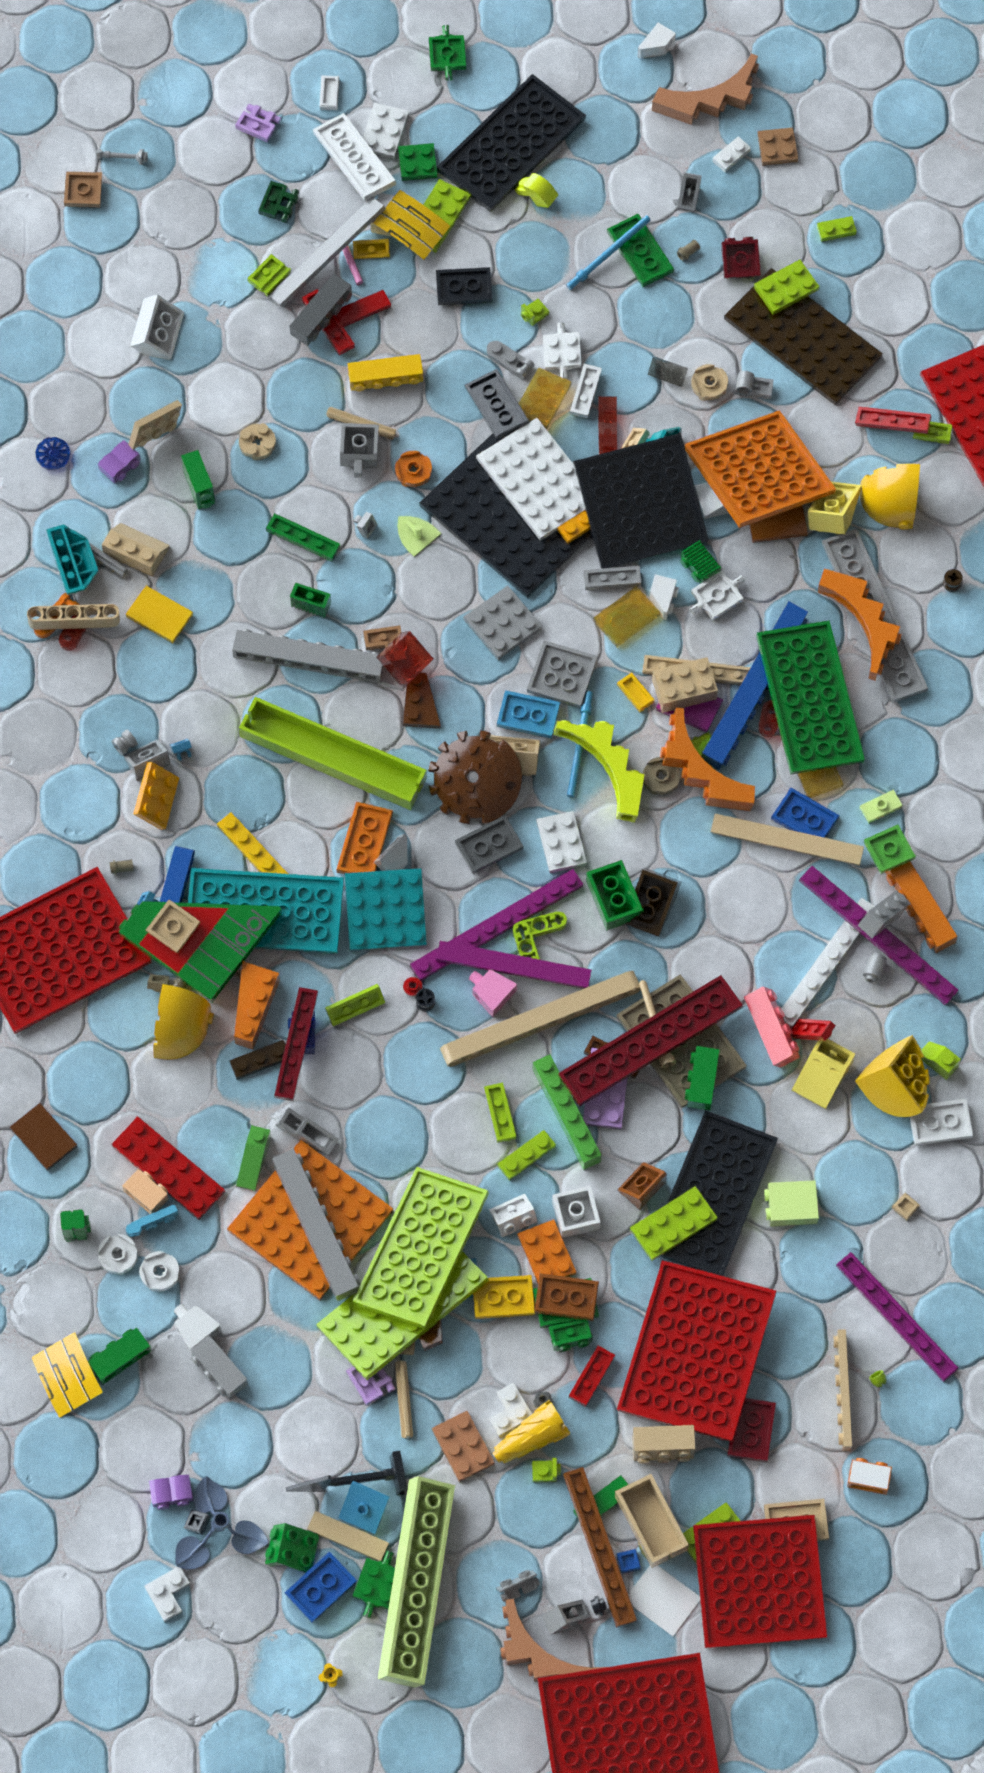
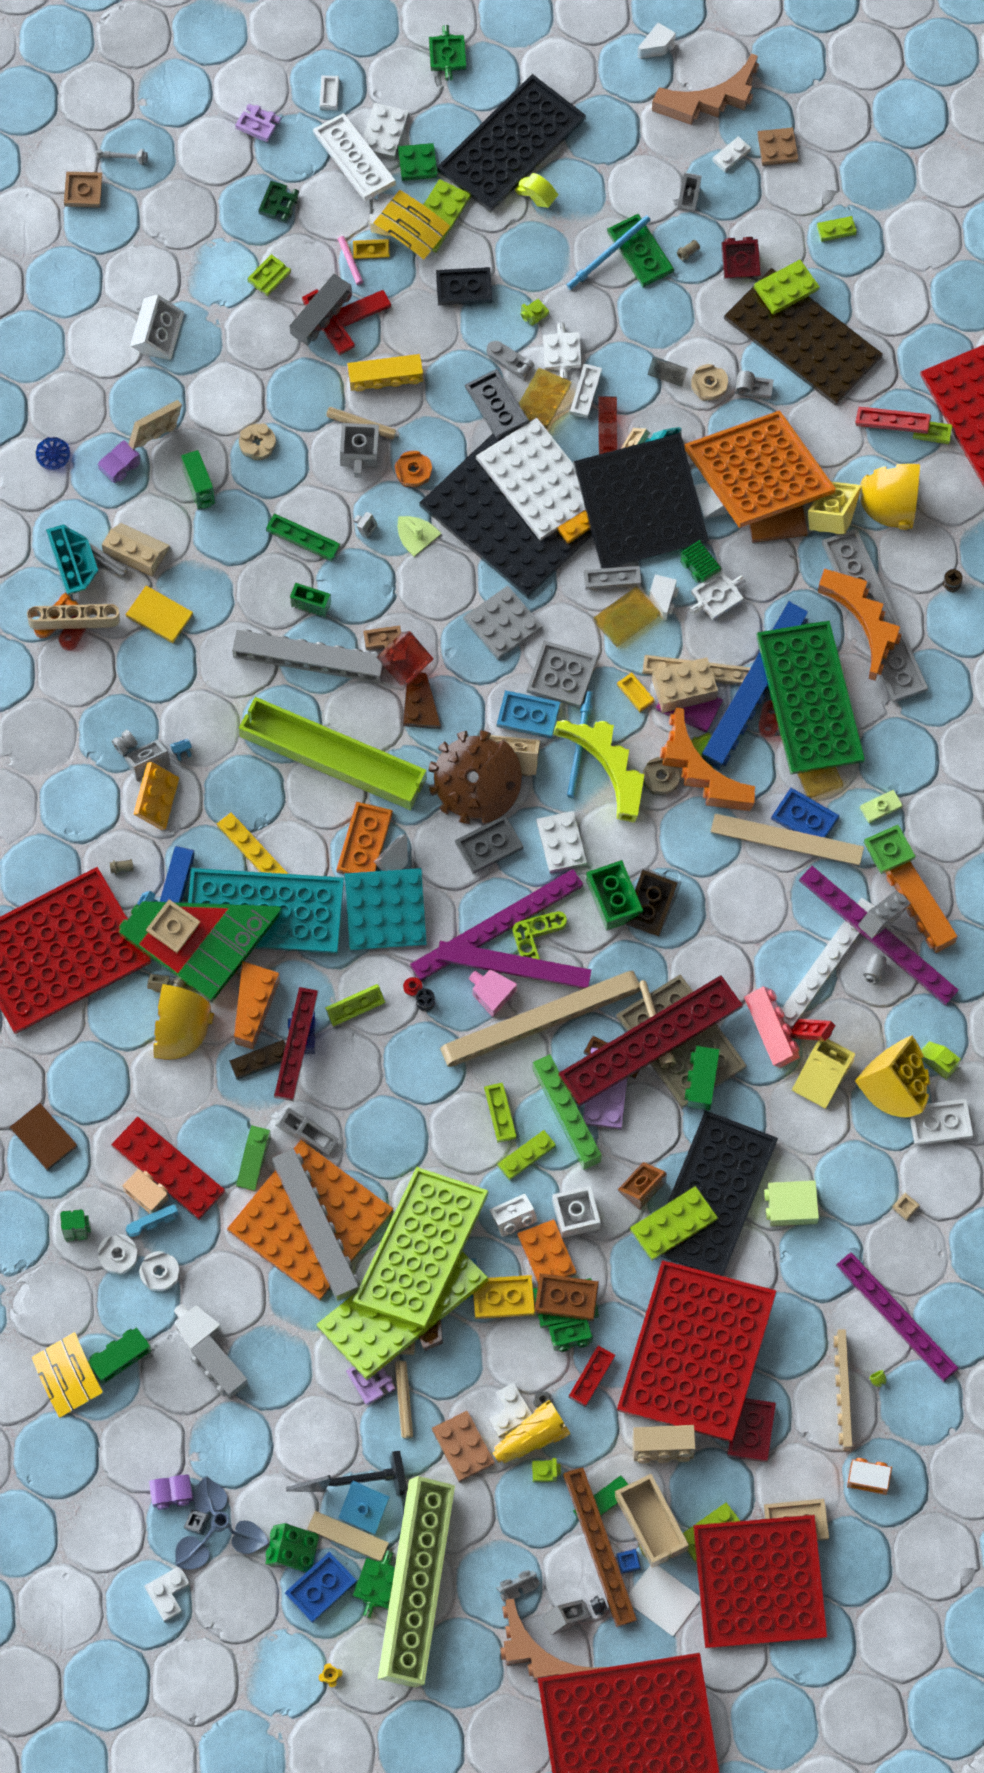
(327, 252): tile -> none

